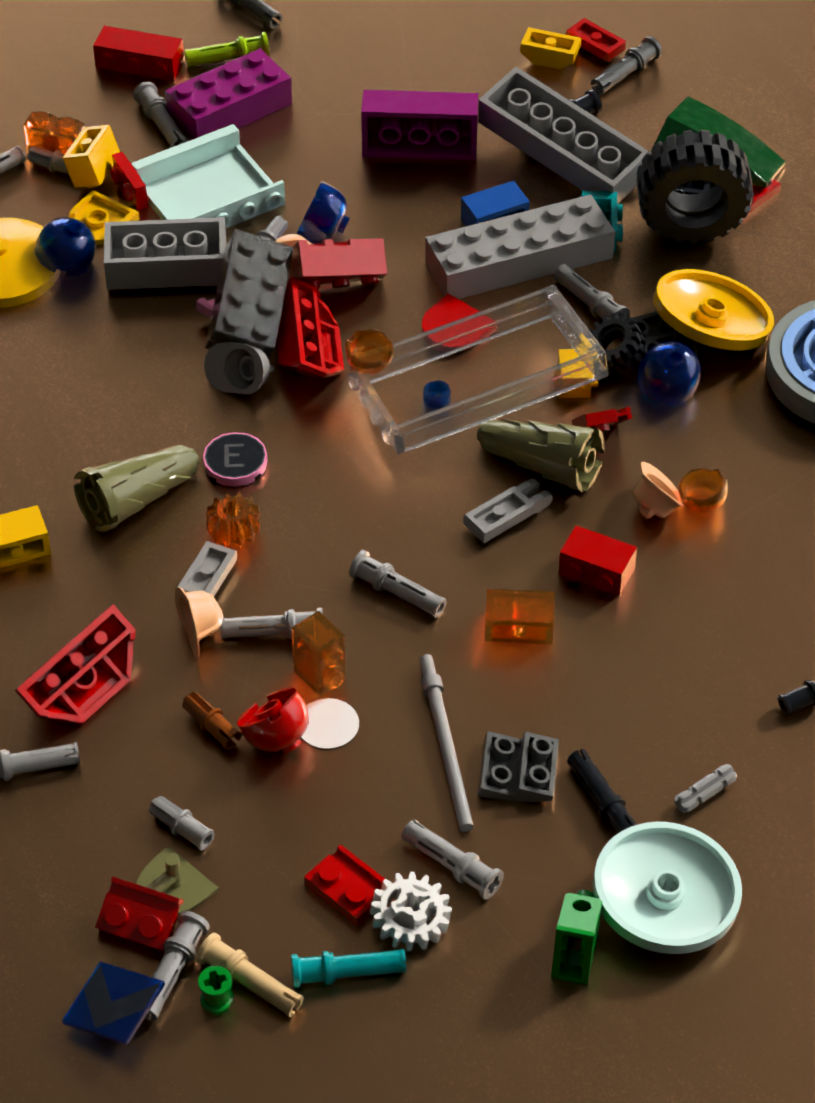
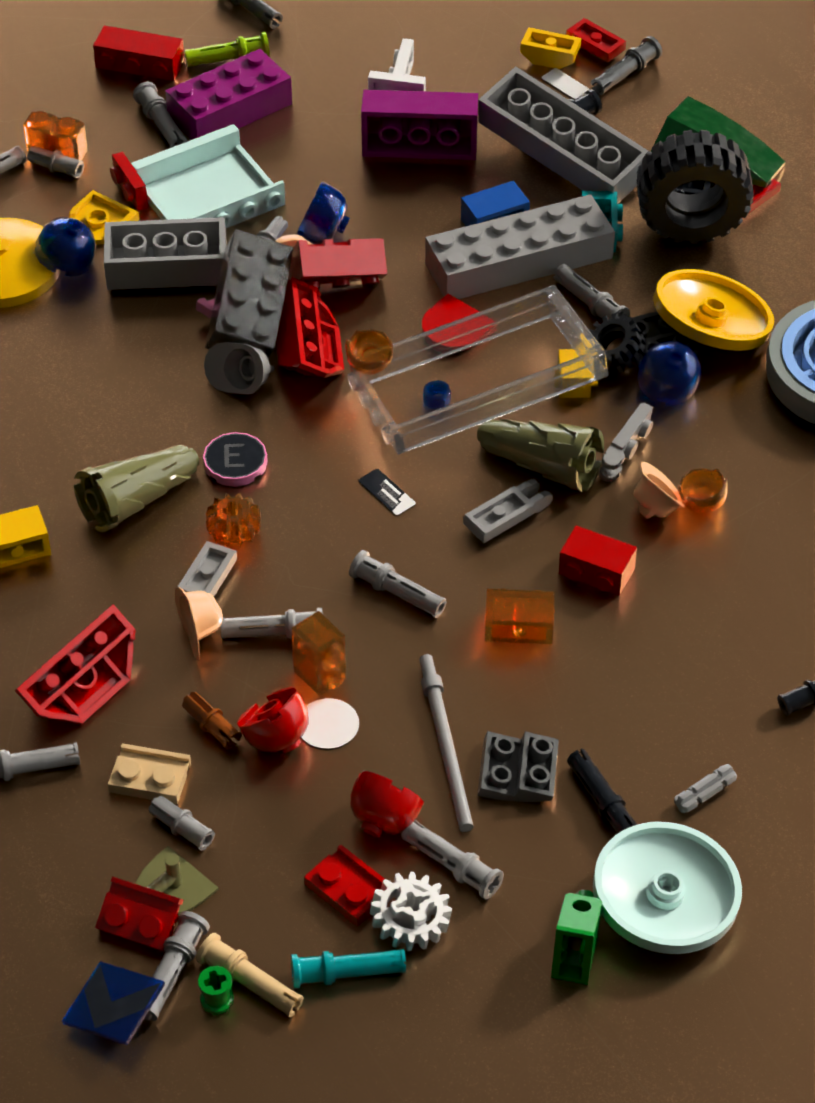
(91, 156): yellow brick -> none
(149, 773): none -> tan plate
(382, 805): none -> red cylinder
(387, 491): none -> sticker
(399, 75): none -> white bracket
(565, 83): none -> white sticker
(602, 419): red plate -> none
(626, 442): none -> light grey hinge

